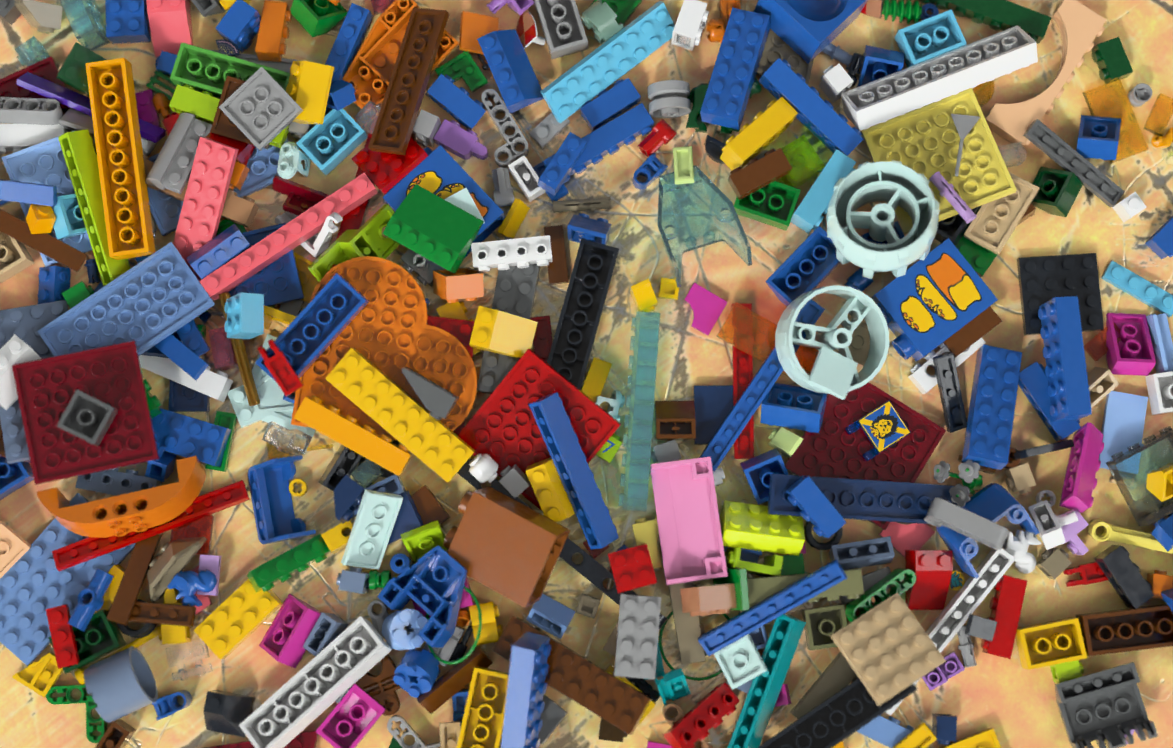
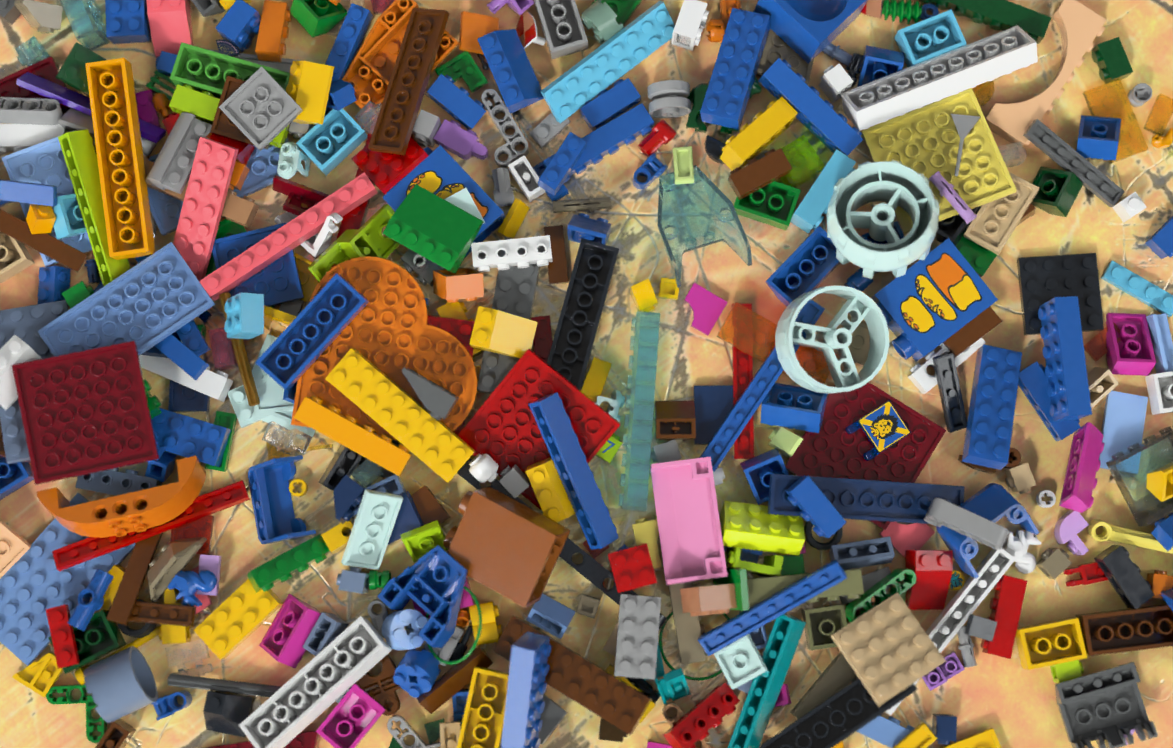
(87, 418): dark grey brick -> none
(218, 251): brick -> none
(222, 685): none -> dark grey axle
(281, 369): red hinge -> none
(397, 559): blue brick -> none
(433, 730): none -> clear green tile
(832, 372): light aqua tile -> none
(968, 474): light grey plant -> none
(1043, 449): black tile -> none
(1049, 524): white brick -> none

